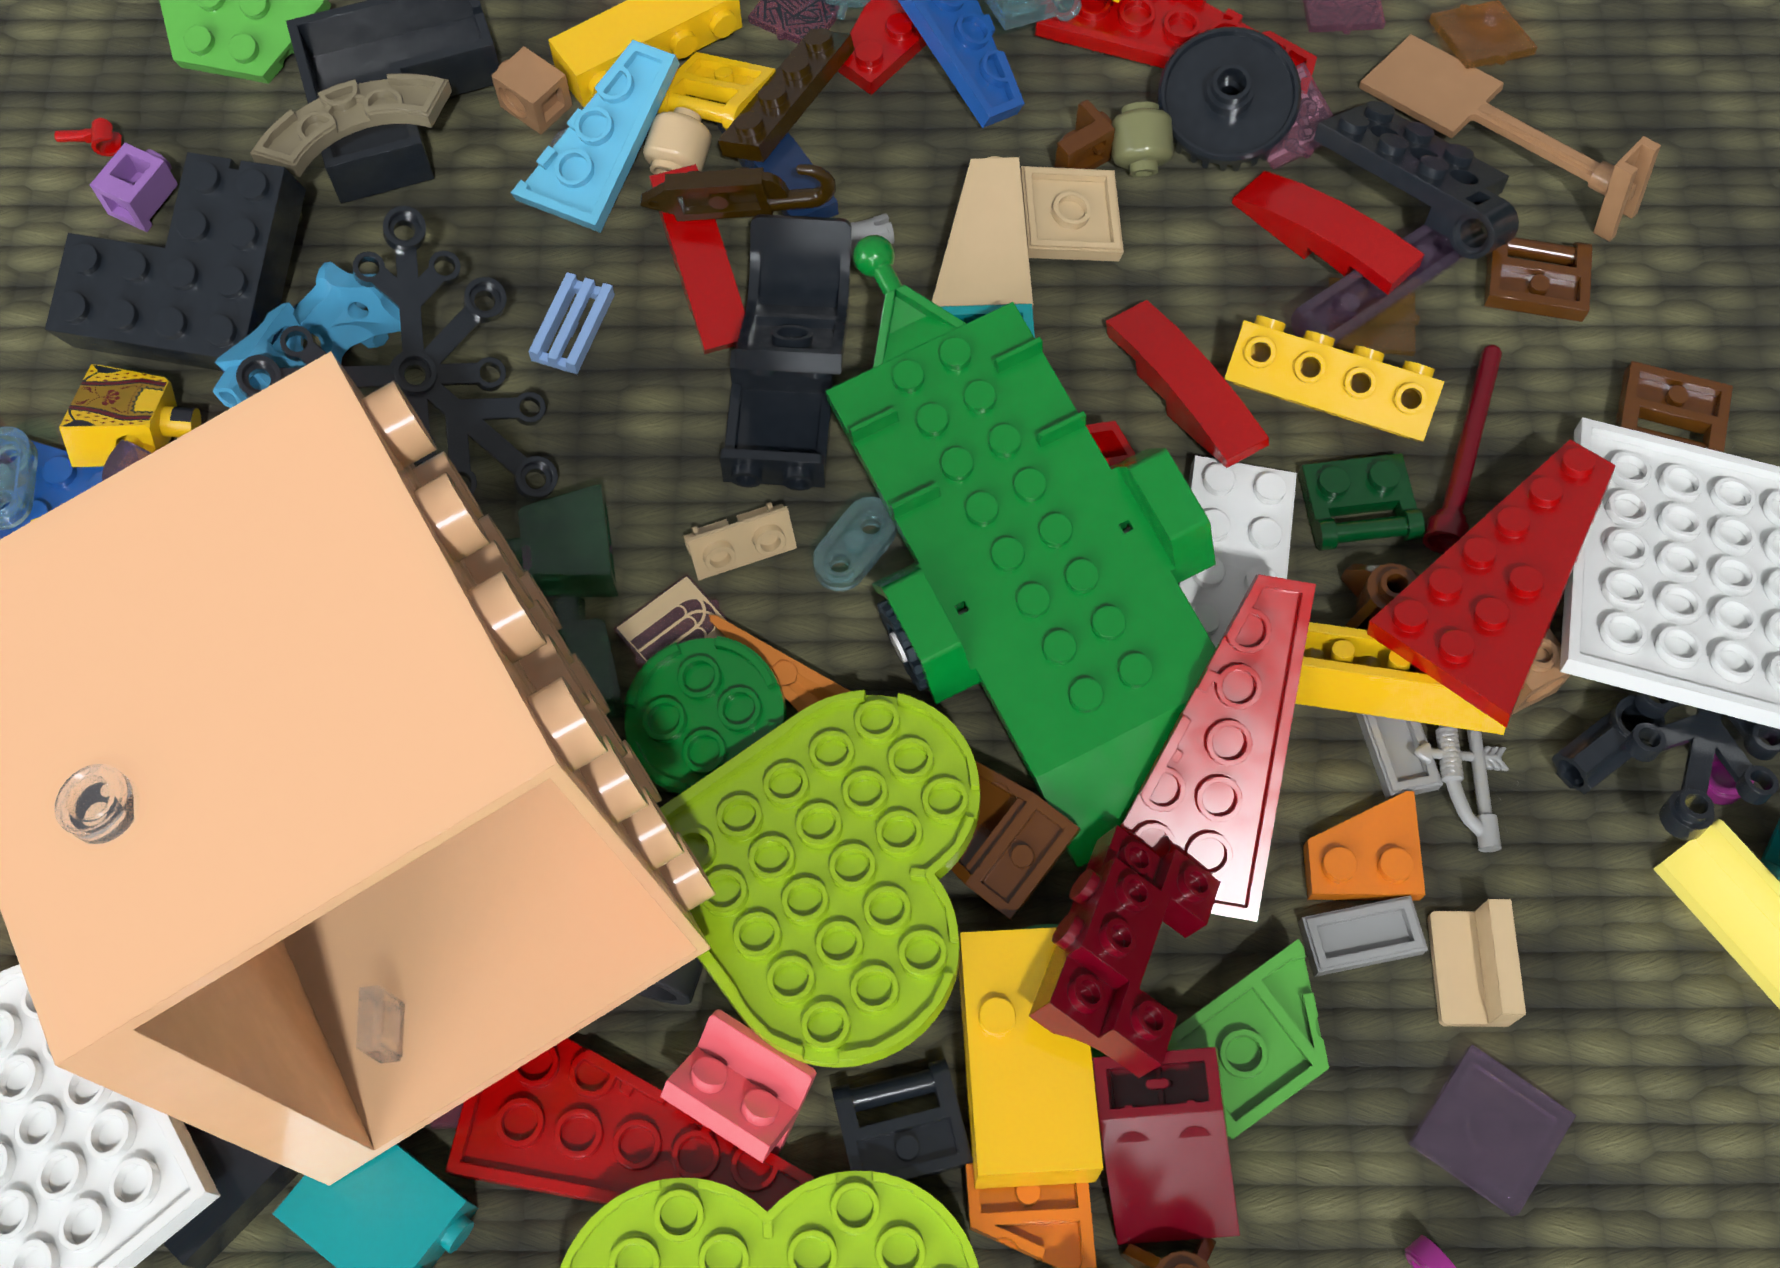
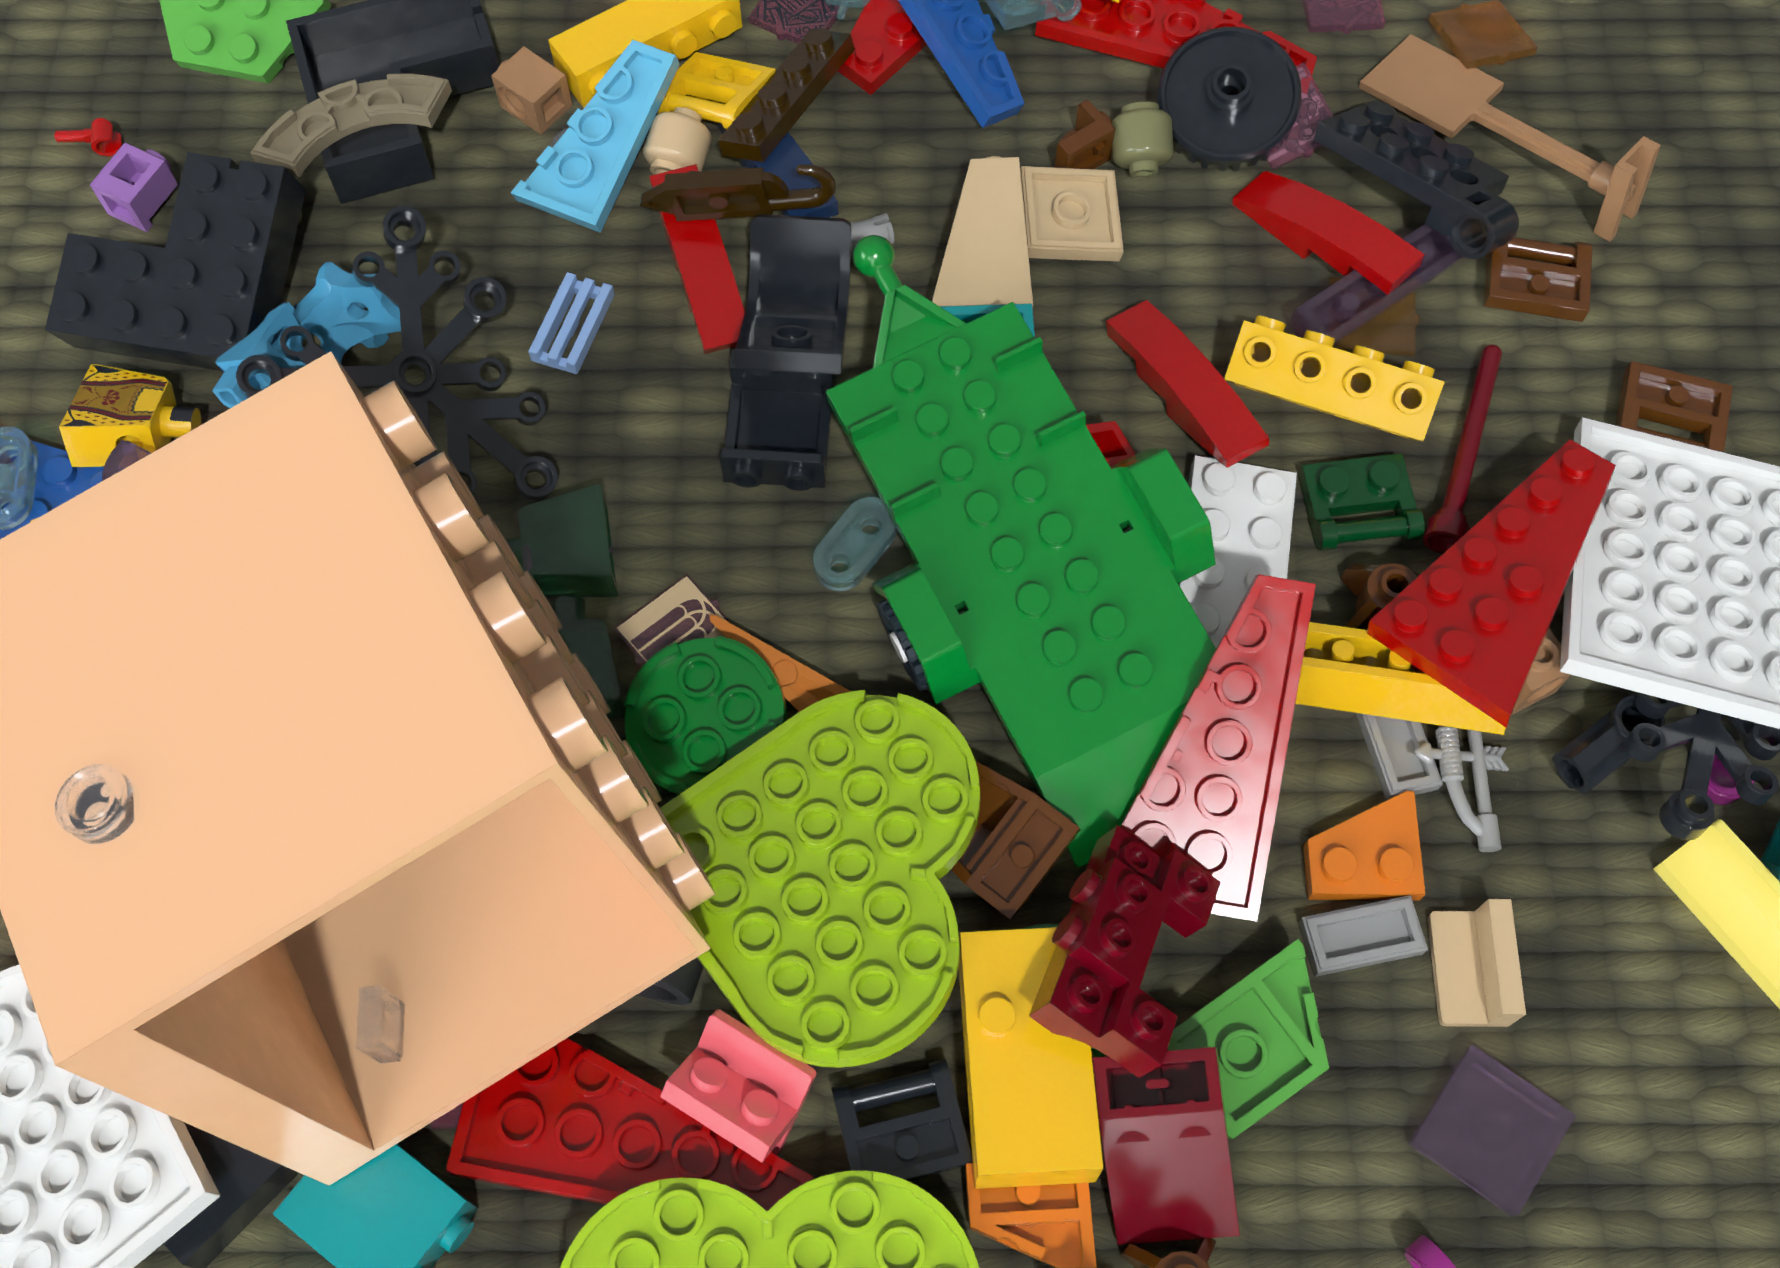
(751, 539): tan hinge -> none

